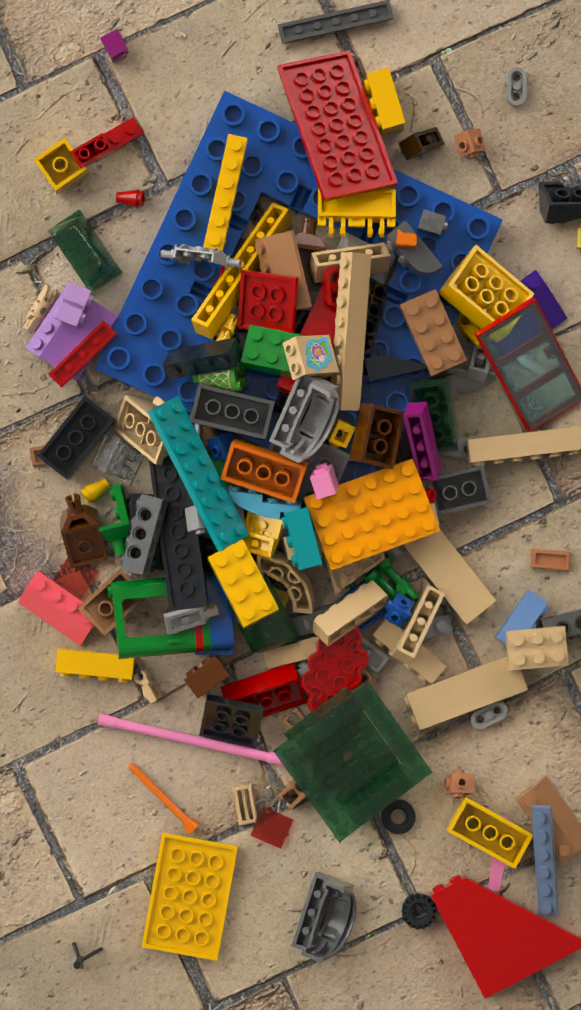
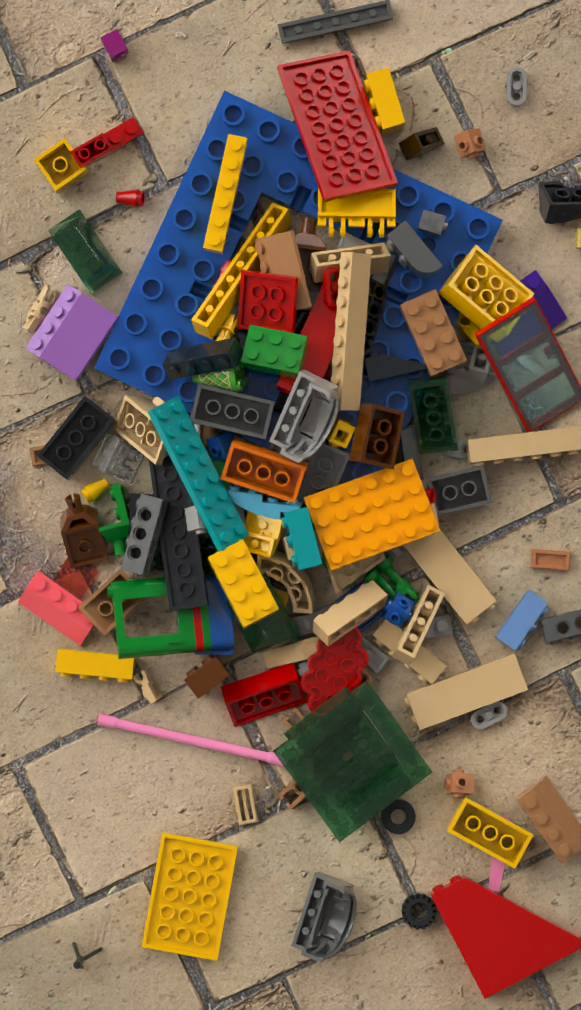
(73, 305): lavender piece -> none
(82, 354): red tile -> none
(185, 254): light grey plate -> none
(189, 618): light grey hinge -> none
(189, 824): orange piece -> none
(231, 721): black plate -> none
(272, 827): clear red piece -> none
(310, 356): tan panel -> none
(324, 480): bright pink brick -> none
(406, 240): orange slope -> none
(422, 441): magenta brick -> none
(536, 648): tan brick -> none
(545, 860): sand blue plate -> none

